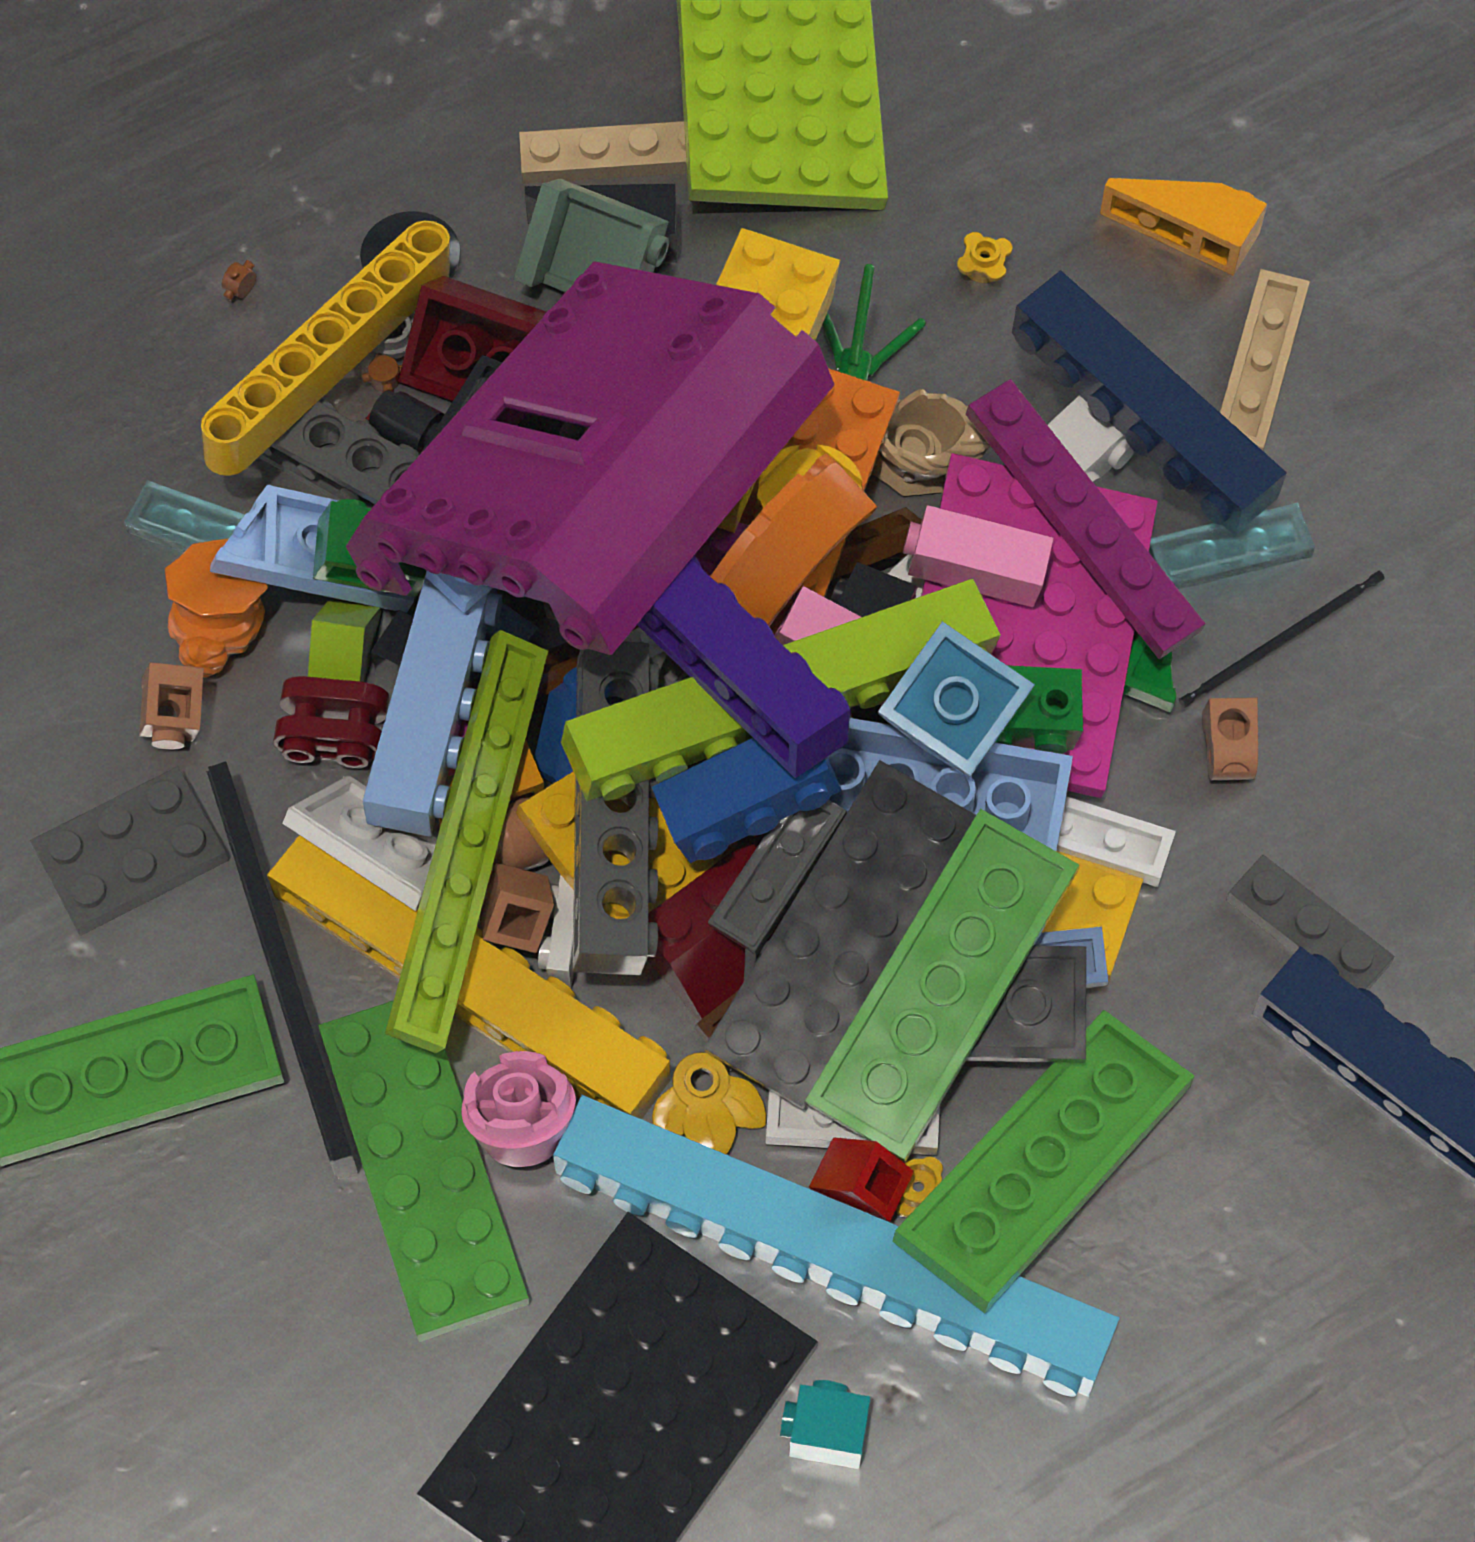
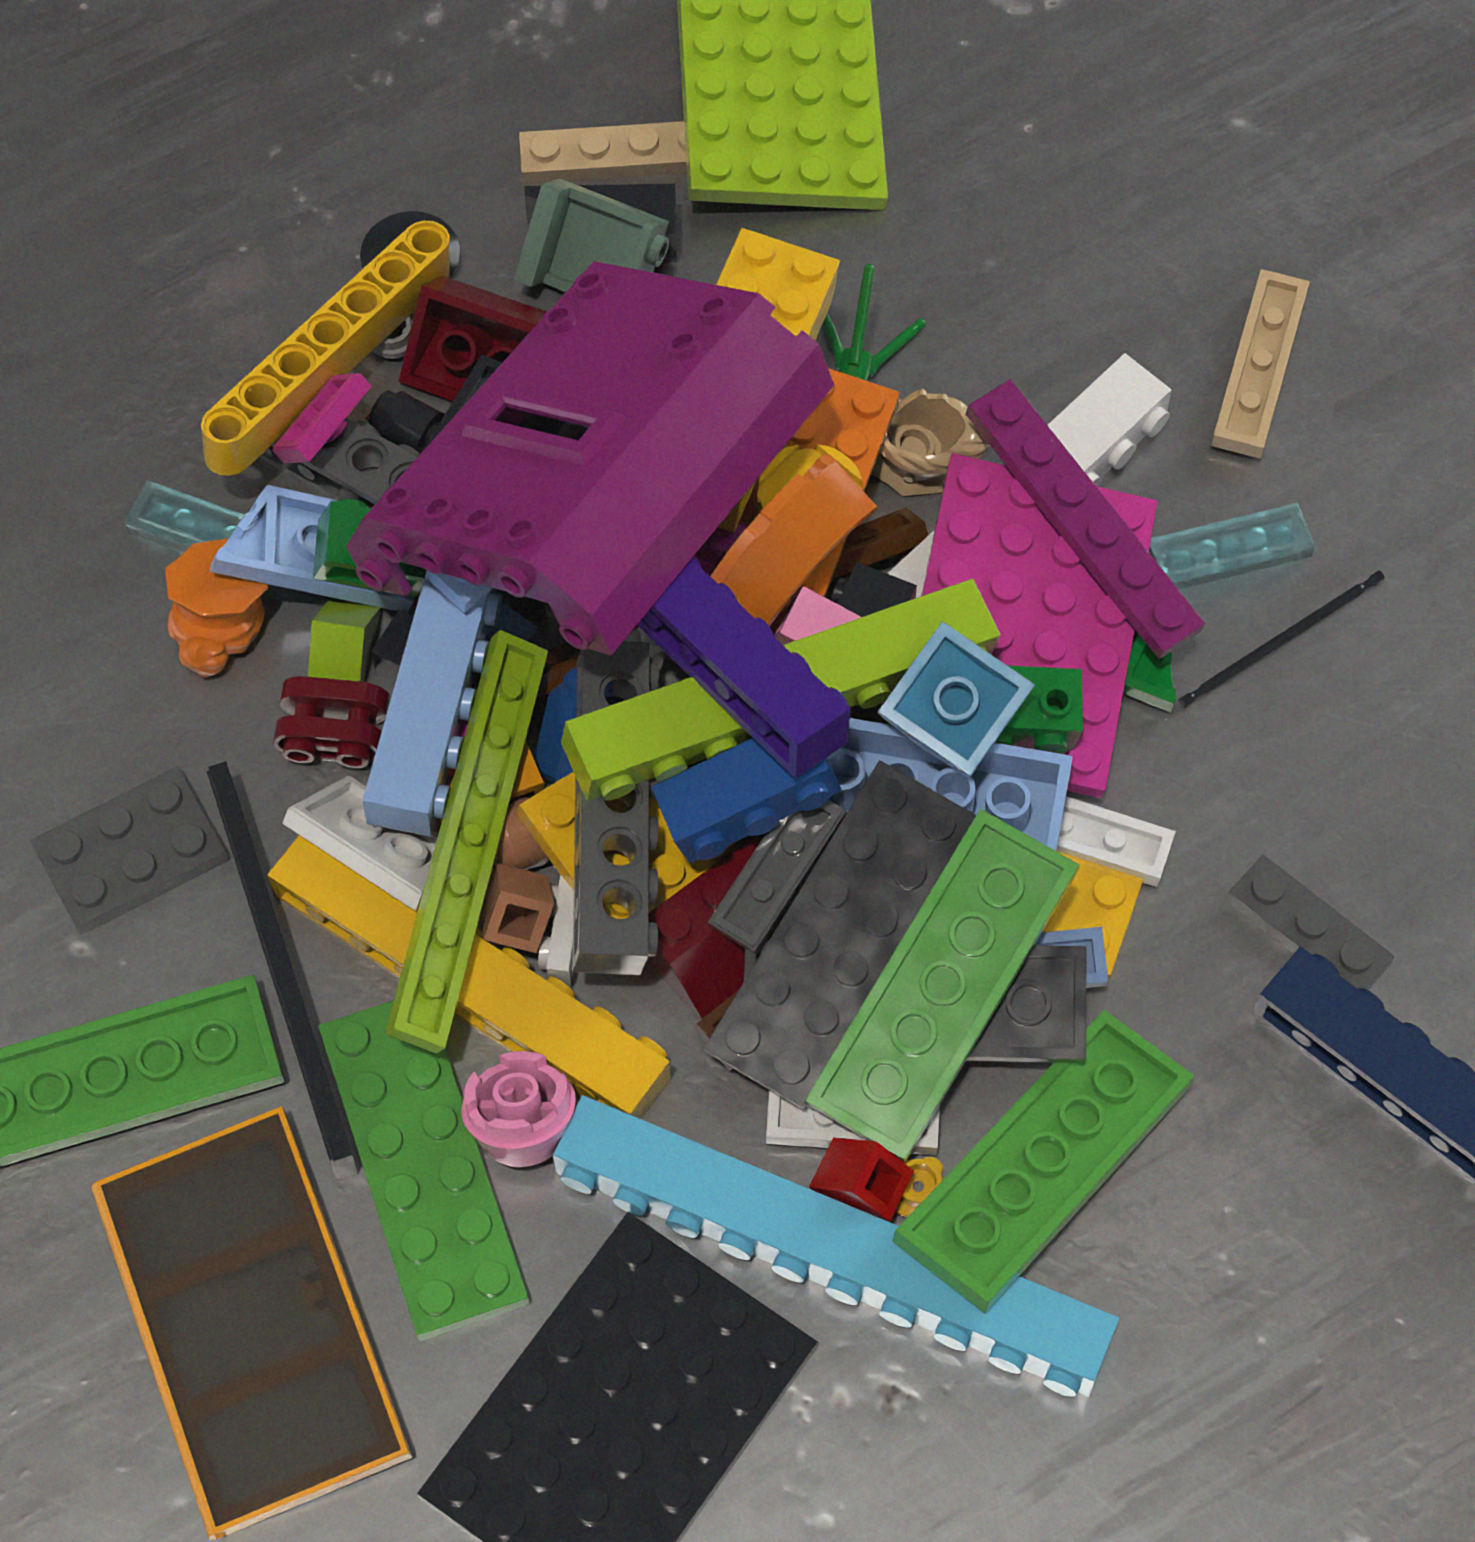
(172, 687): nougat brick -> none
(238, 280): dark orange piece -> none
(249, 1323): none -> clear smoke door
(322, 418): none -> dark pink plate
(382, 373): dark orange piece -> none
(710, 1114): yellow plate -> none
(826, 1424): teal brick -> none
(960, 547): bright pink brick -> none
(984, 269): yellow plate -> none
(1147, 403): dark blue brick -> none
(1192, 217): light orange slope -> none
(1231, 738): nougat leg -> none

